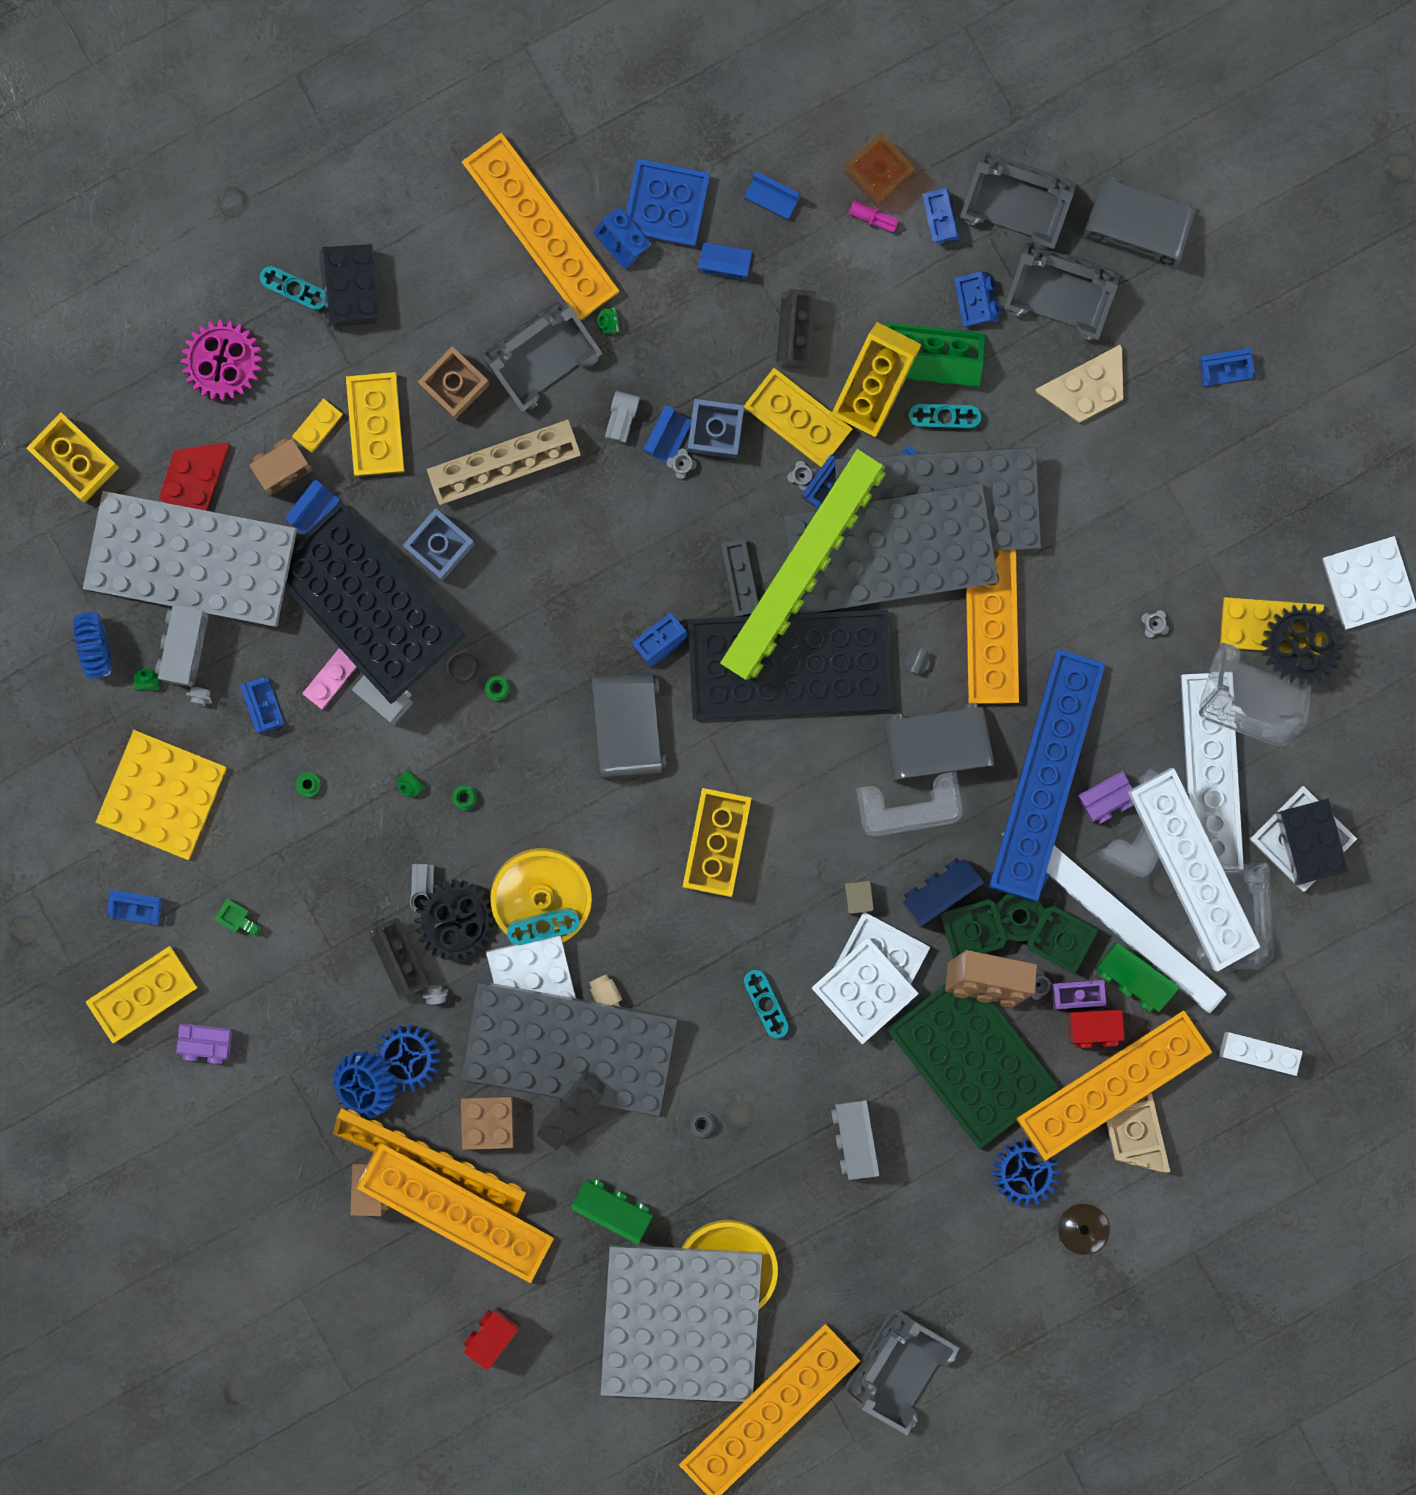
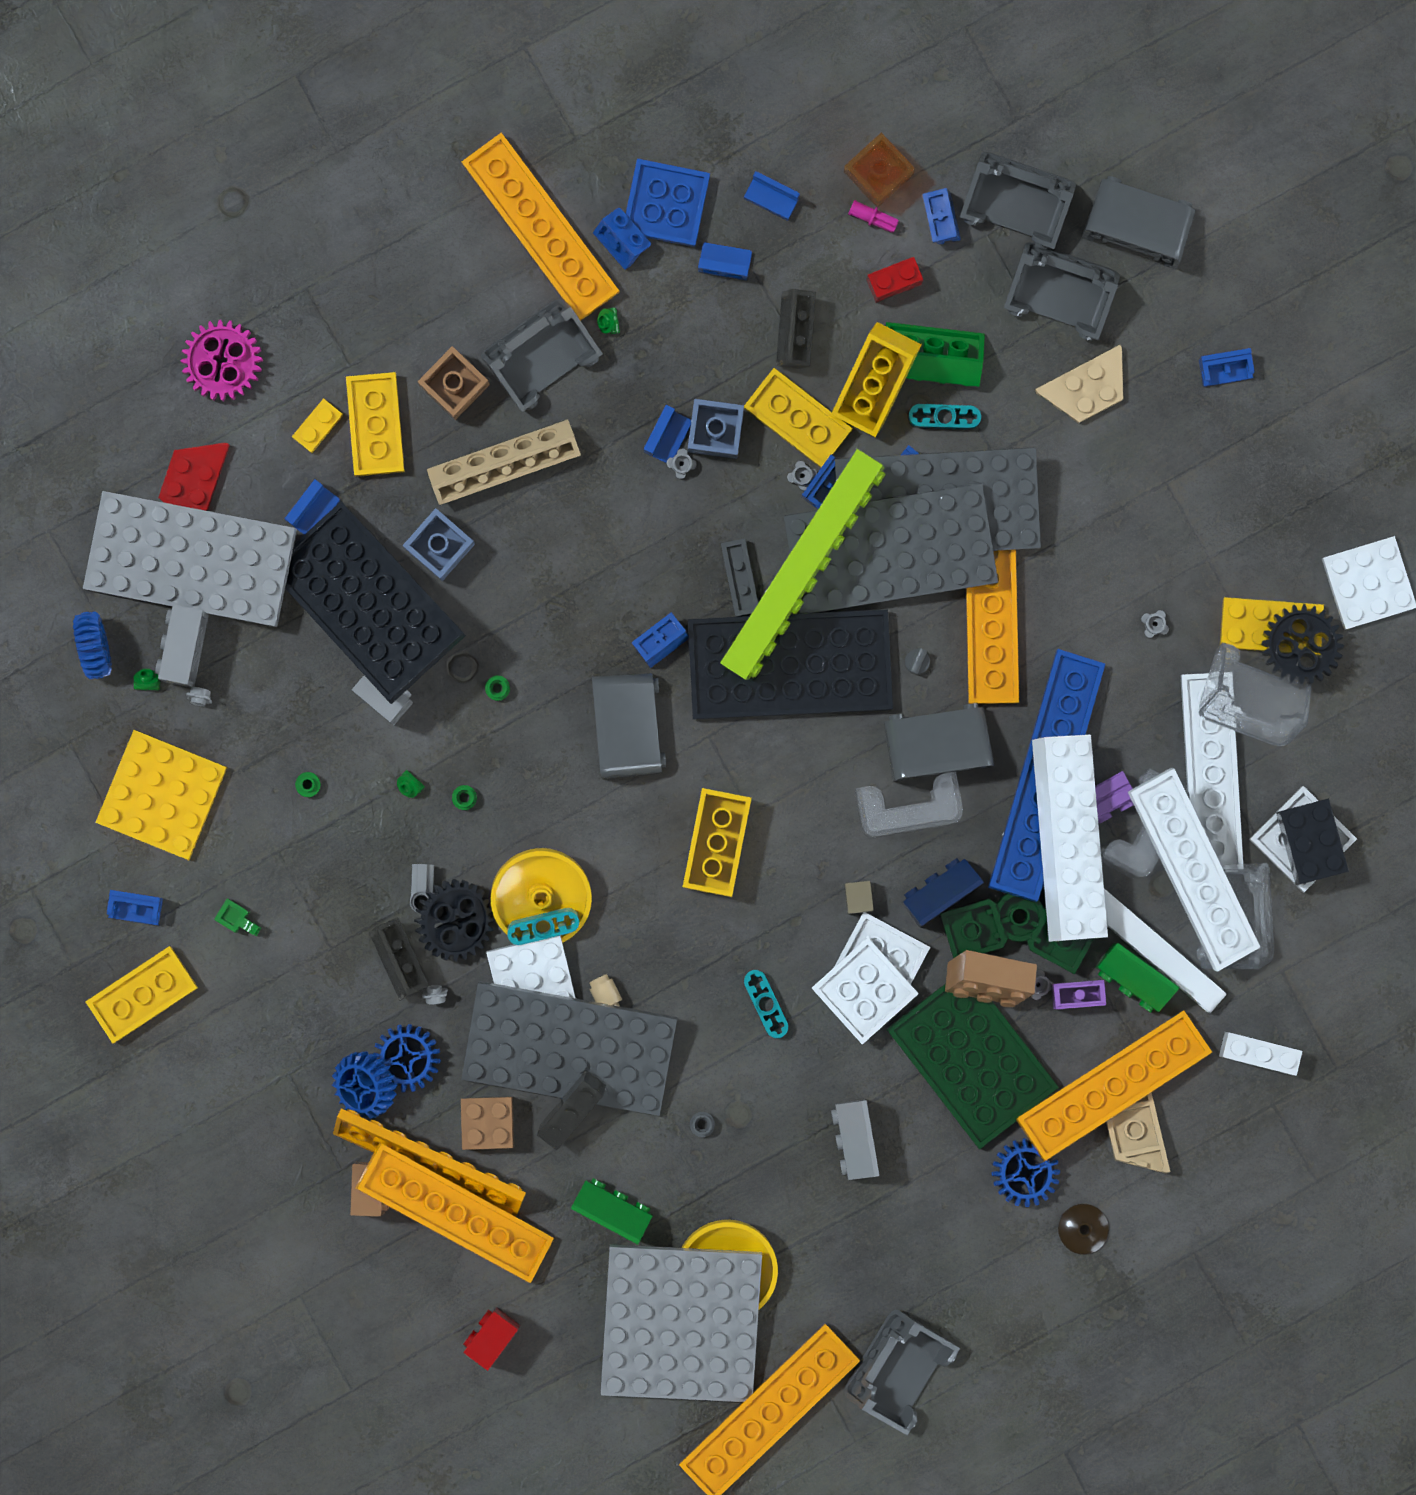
(72, 457): yellow brick -> none
(204, 1042): medium lavender brick -> none
(262, 705): blue hinge -> none
(279, 274): teal beam -> none
(280, 466): medium nougat brick -> none
(330, 679): bright pink plate -> none
(349, 285): black brick -> none
(623, 411): light grey piece -> none
(894, 279): none -> red brick
(977, 298): blue bracket -> none
(1069, 837): none -> white brick
(1095, 1026): red brick -> none

